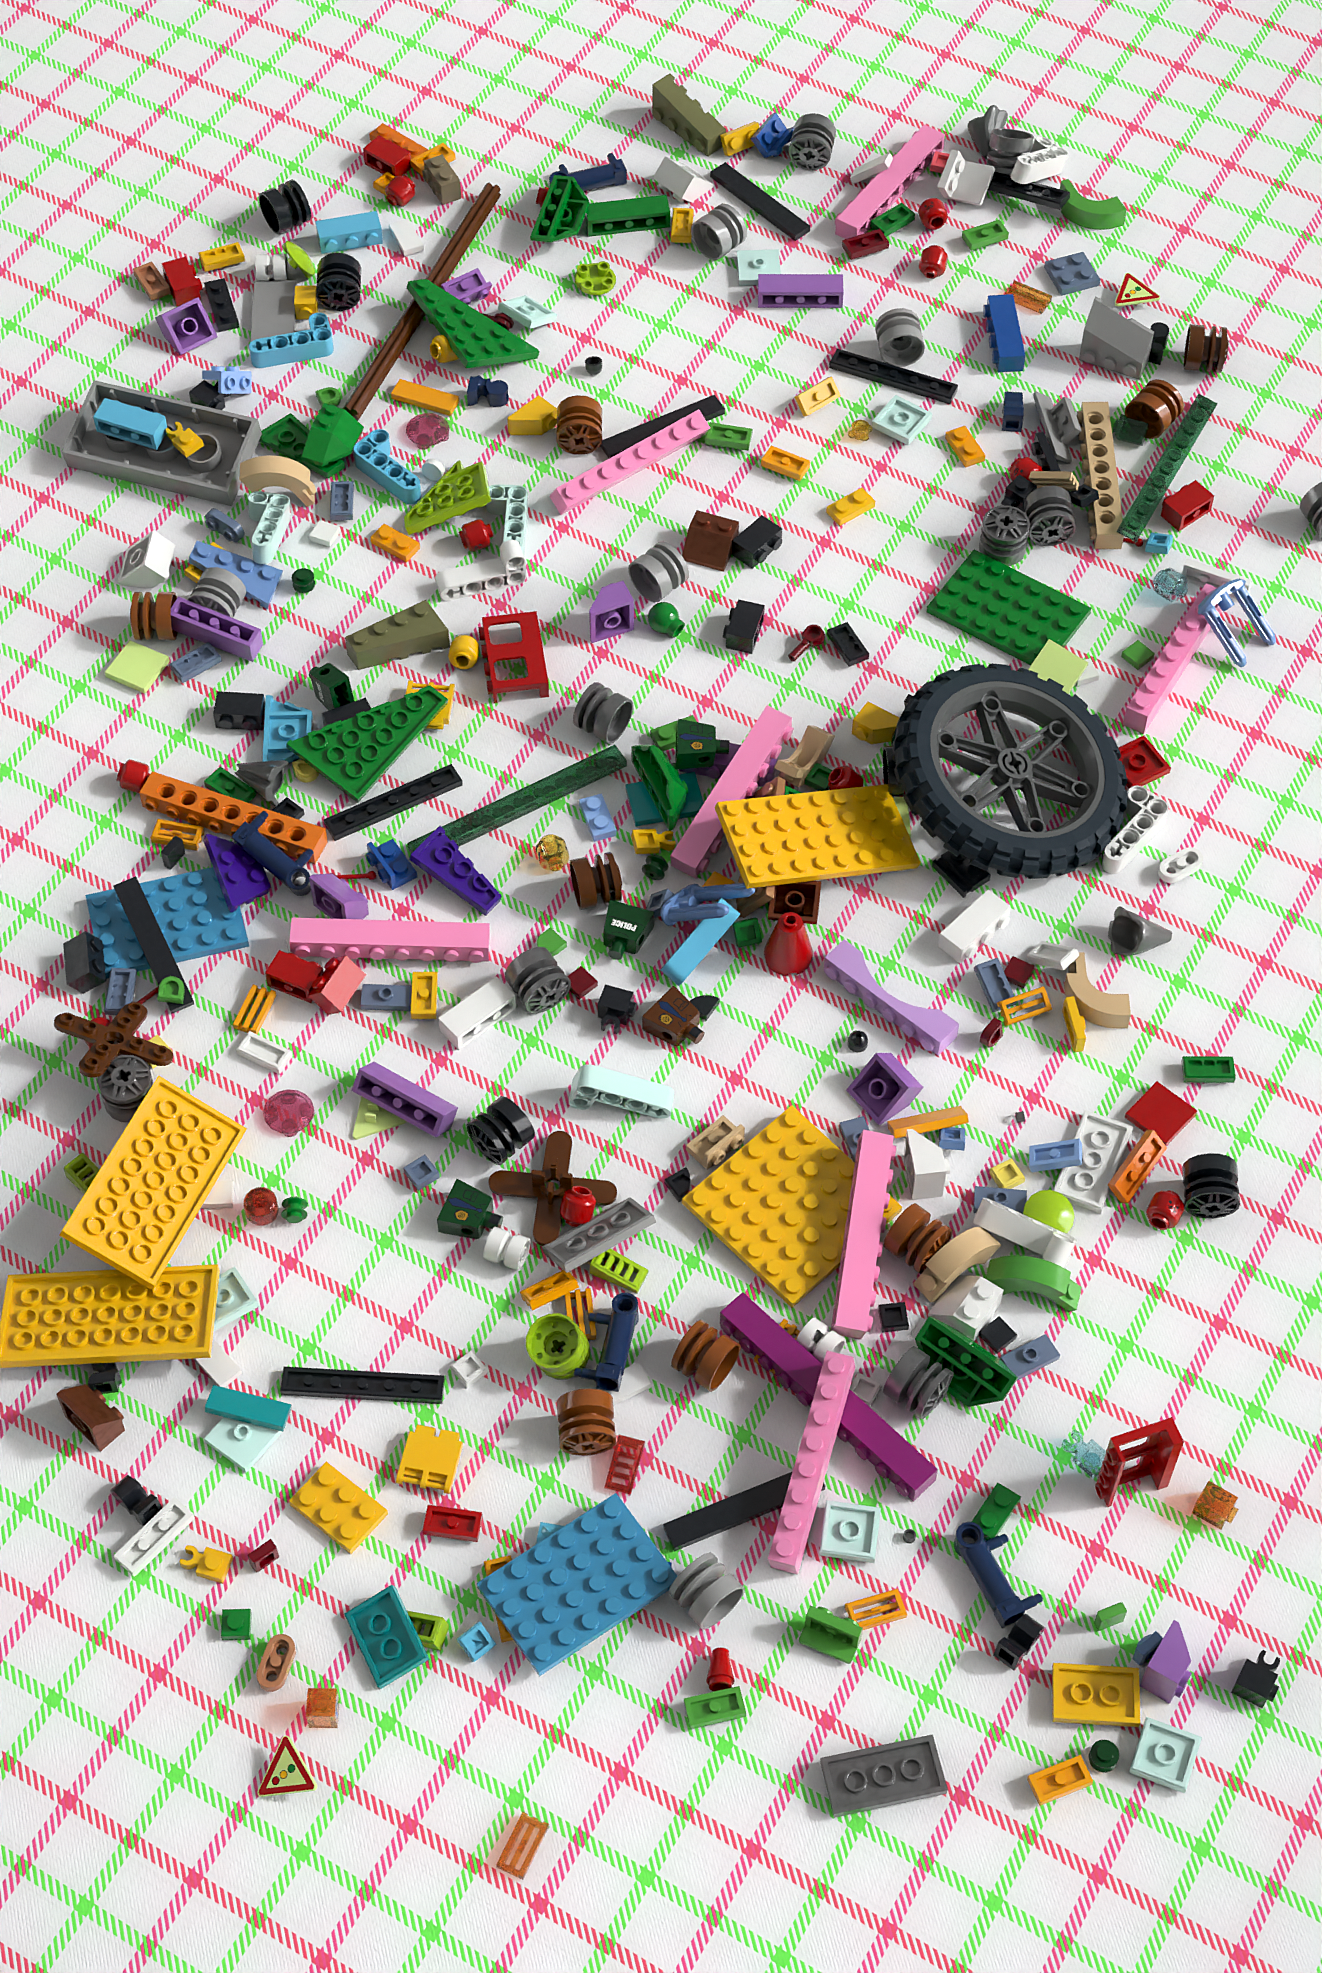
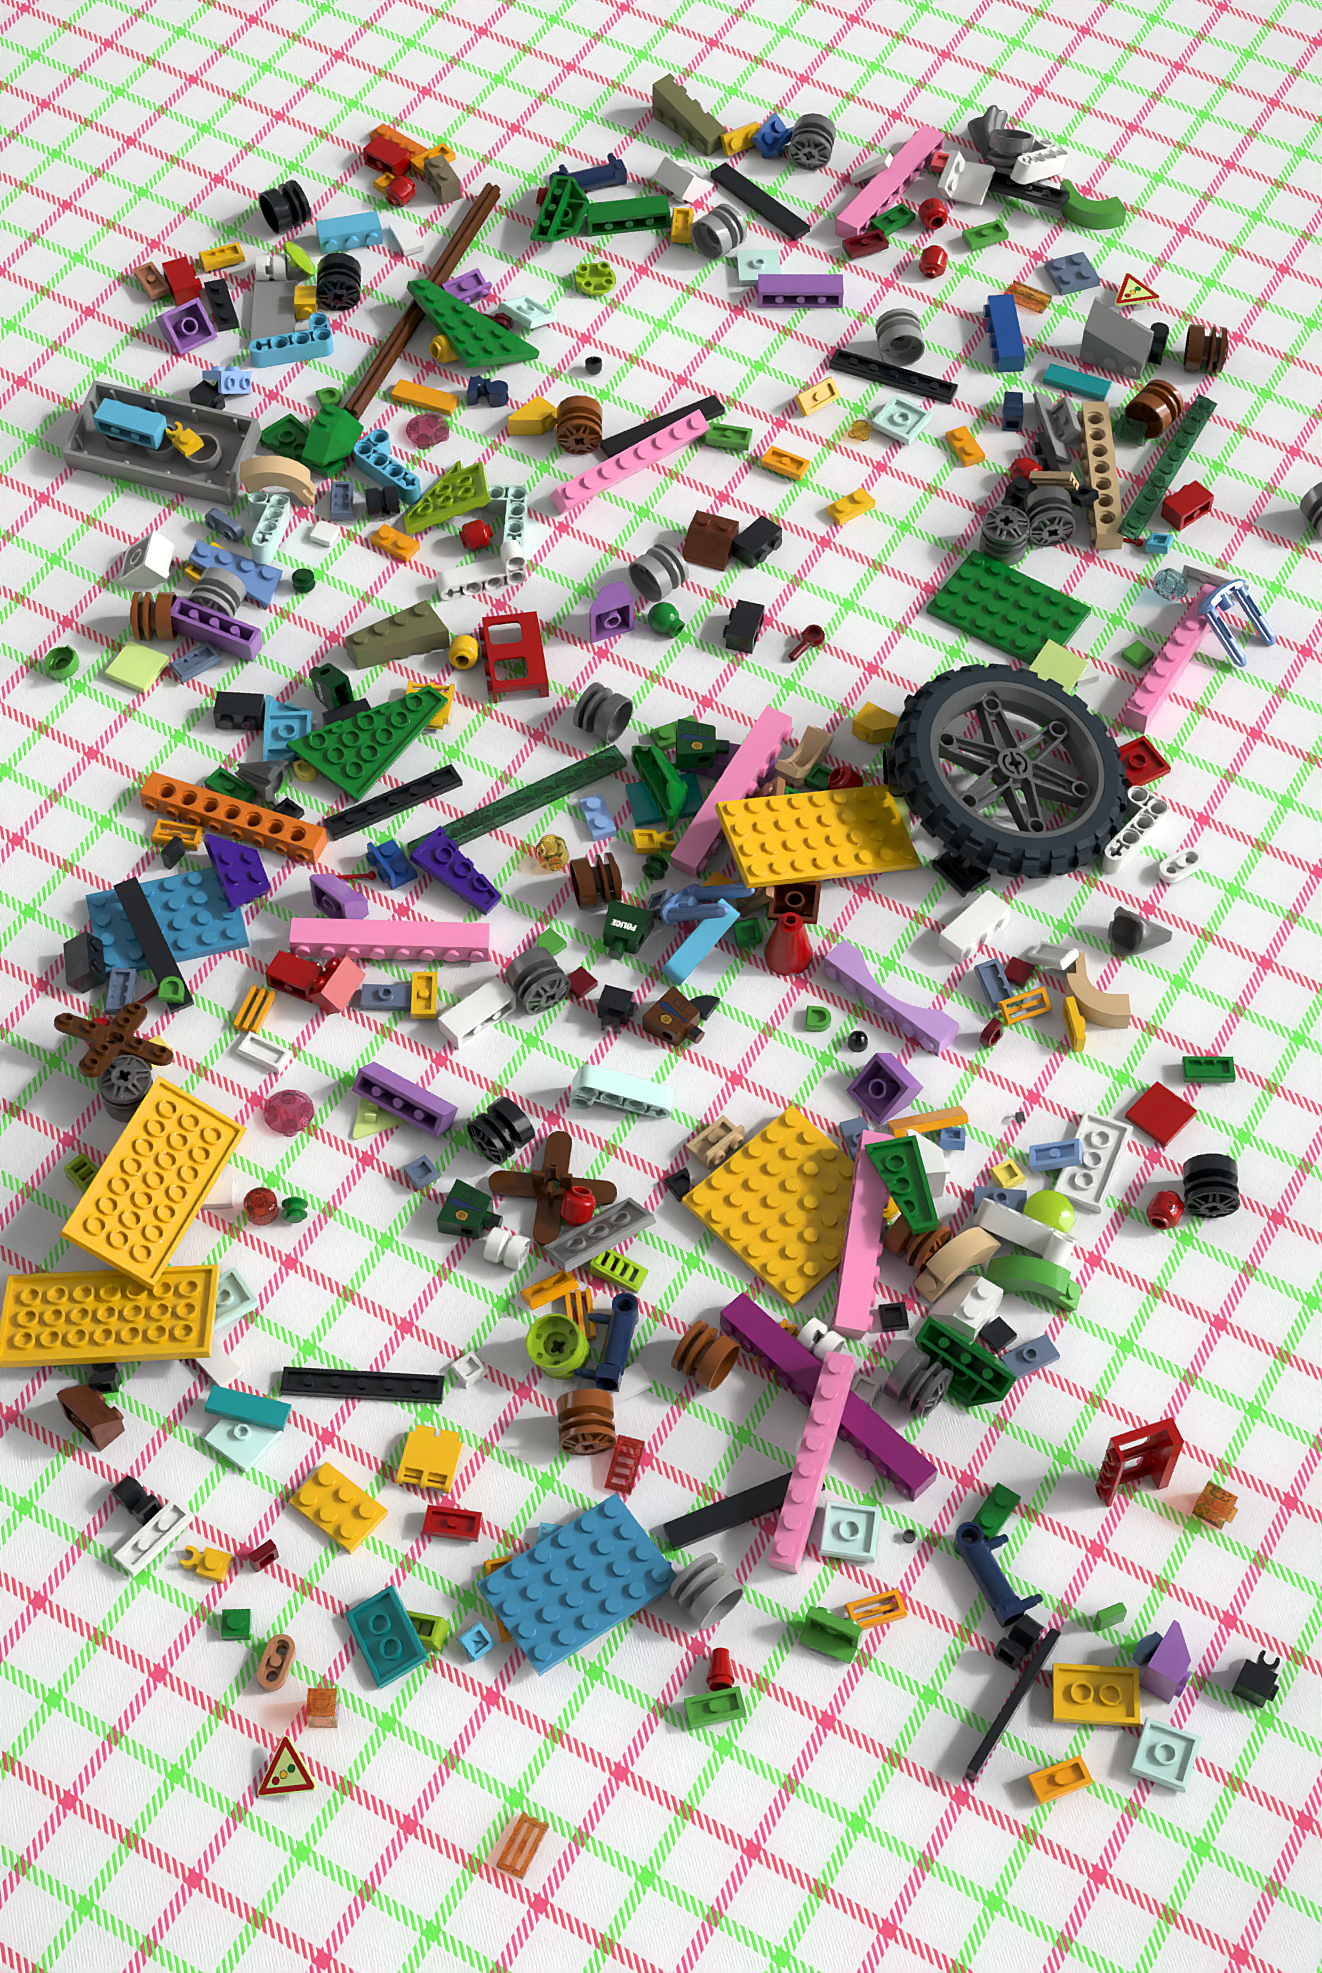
(61, 662): none -> bright green hair
(133, 775): red head -> none
(272, 857): dark blue piece -> none
(382, 501): none -> black wheel
(433, 469): white tile -> none
(817, 1019): none -> bright green tile
(848, 644): black plate -> none
(883, 1775): flat silver plate -> none
(905, 1178): none -> green wing
(1012, 1705): none -> black tile
(1077, 382): none -> teal tile
(1088, 1456): clear light blue plate -> none
(1104, 1756): dark green wheel -> none
(1137, 1166): orange plate -> none

